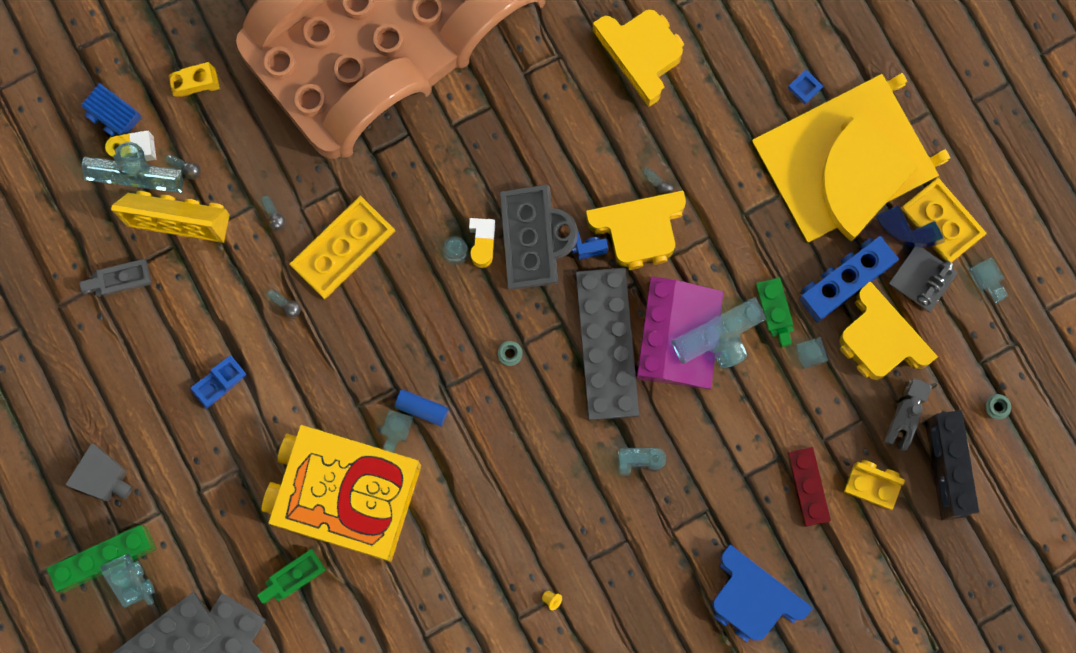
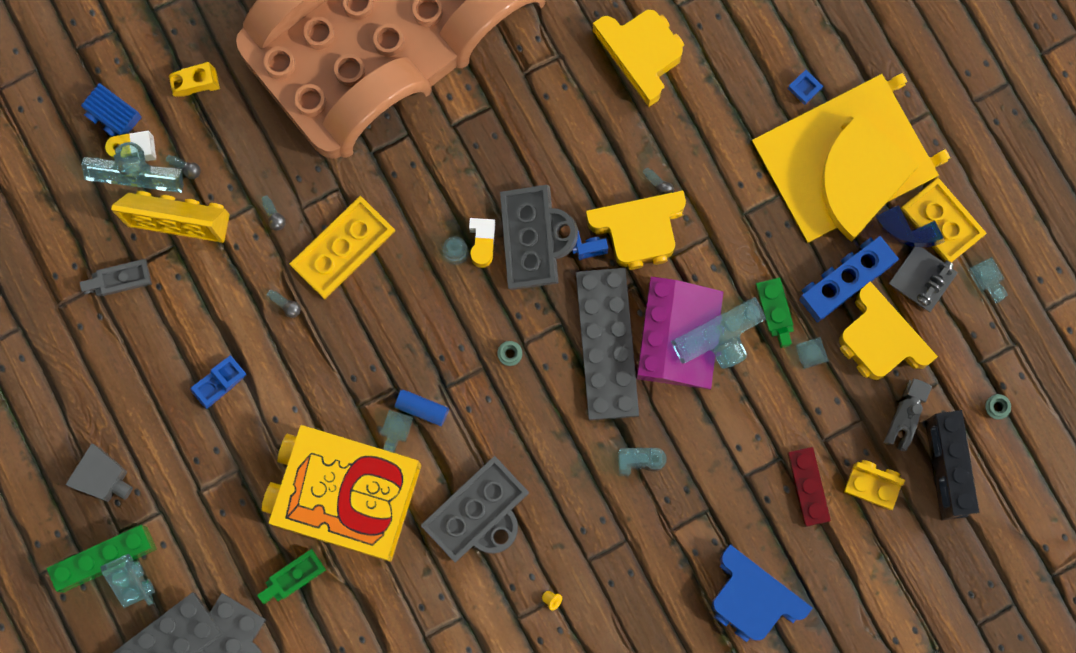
(478, 512): none -> dark grey plate

